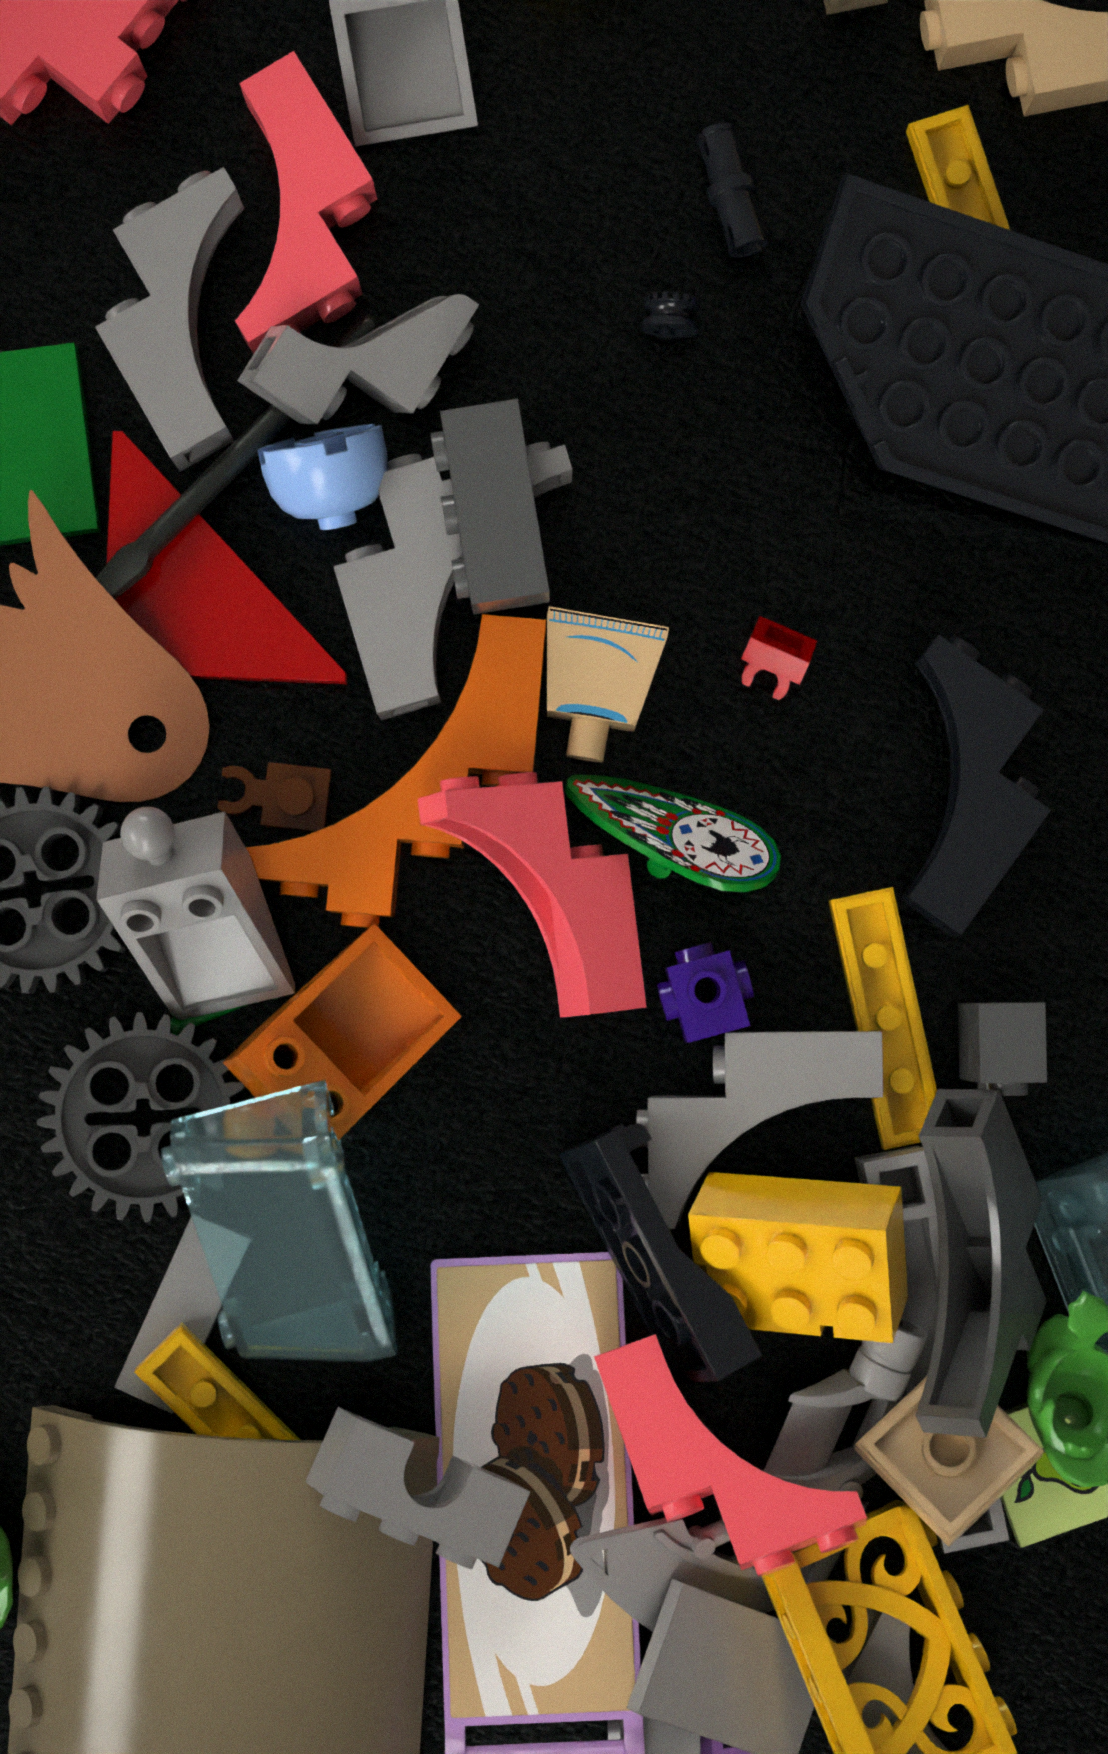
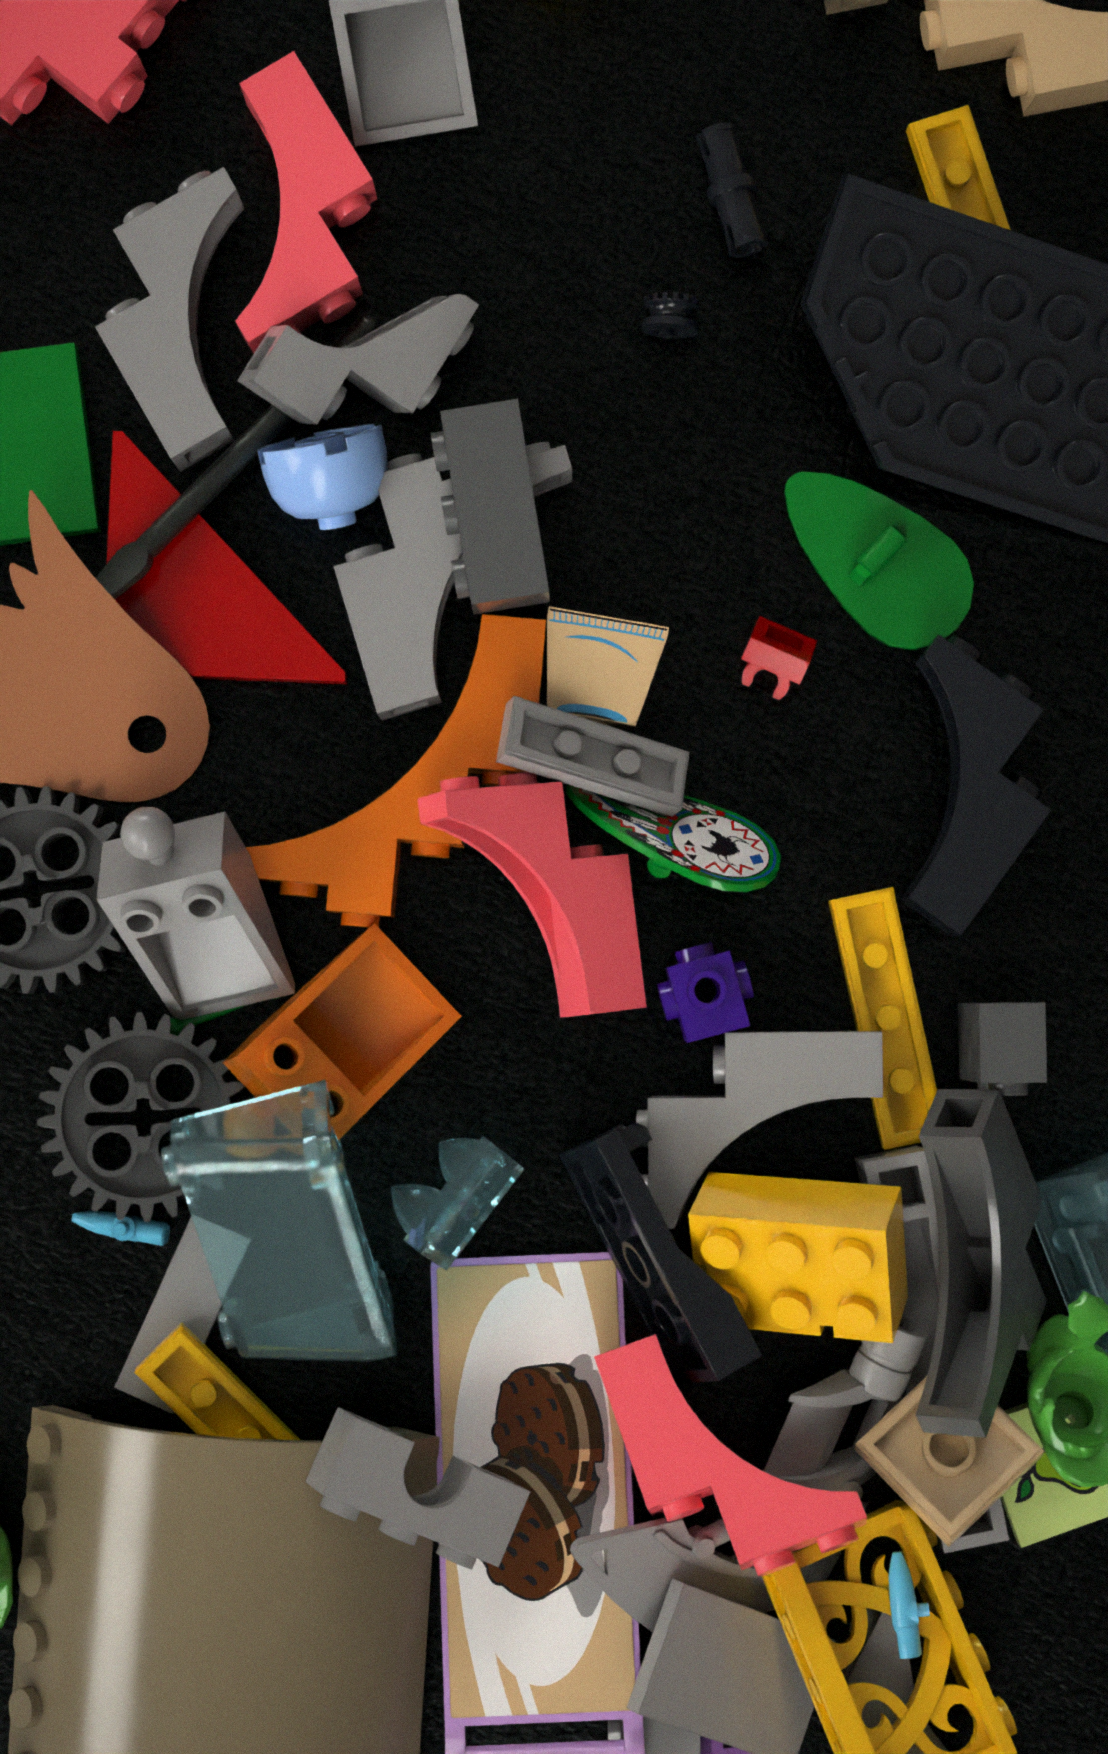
(130, 1228): none -> medium azure helmet
(289, 797): reddish brown plate -> none
(446, 1220): none -> clear light blue tile
(592, 756): none -> light grey tile
(880, 560): none -> green shield
(905, 1608): none -> medium azure helmet

